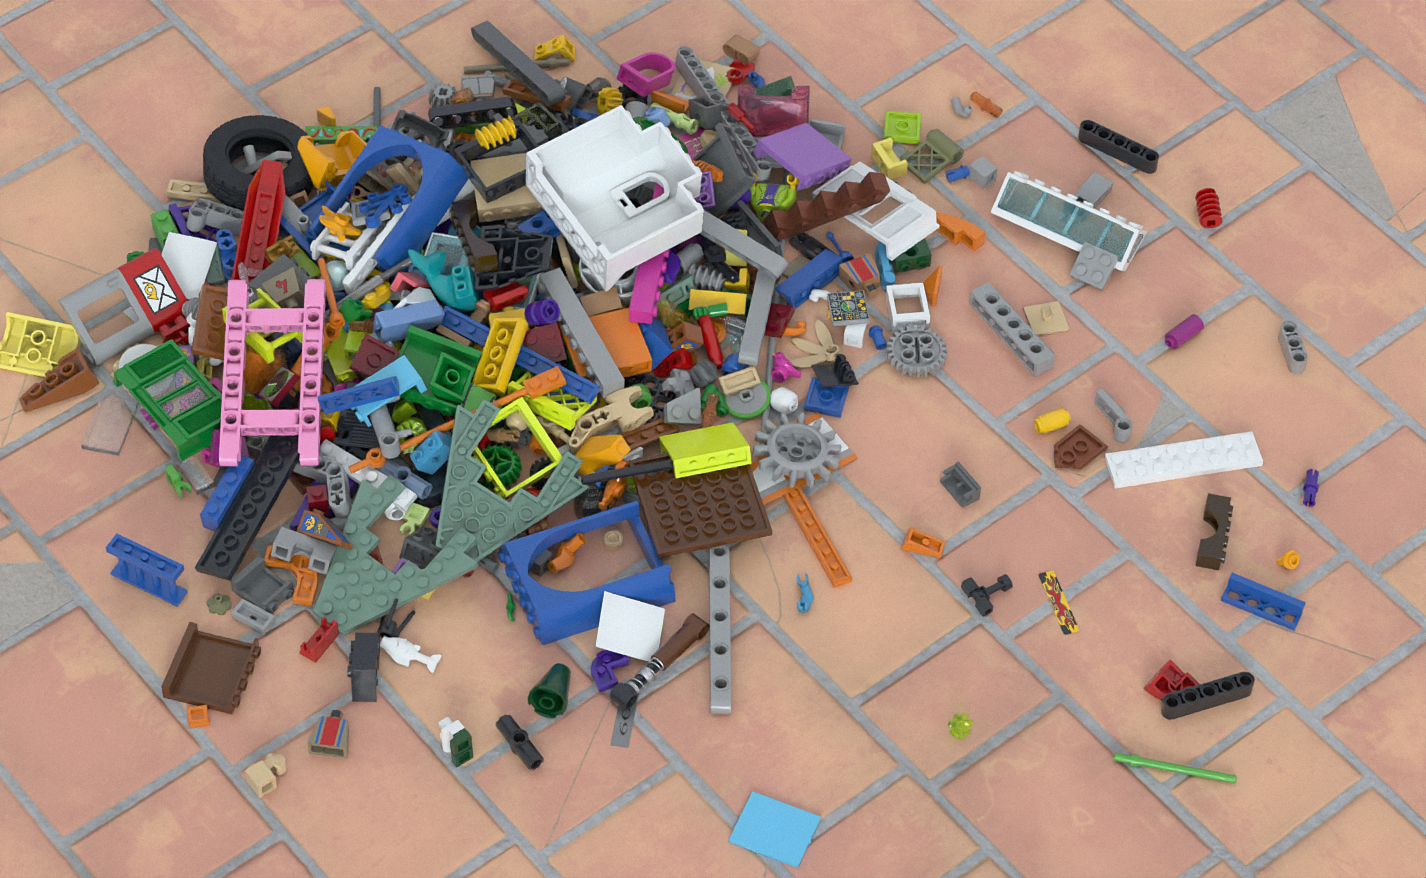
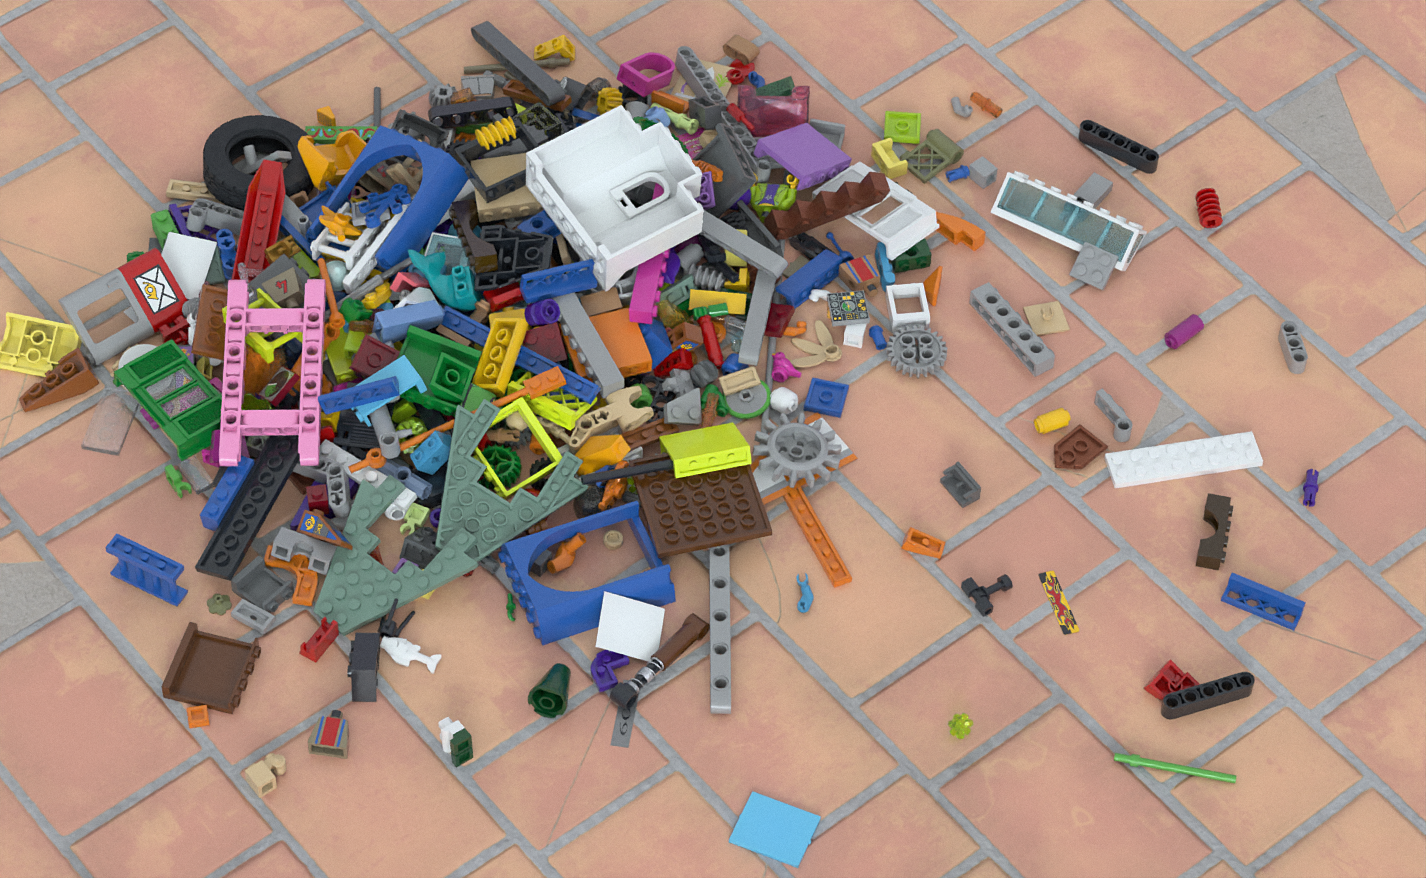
(525, 749): black piece -> none
(558, 284): none -> blue fence
(835, 374): black hinge -> none
(1289, 560): light orange plate -> none

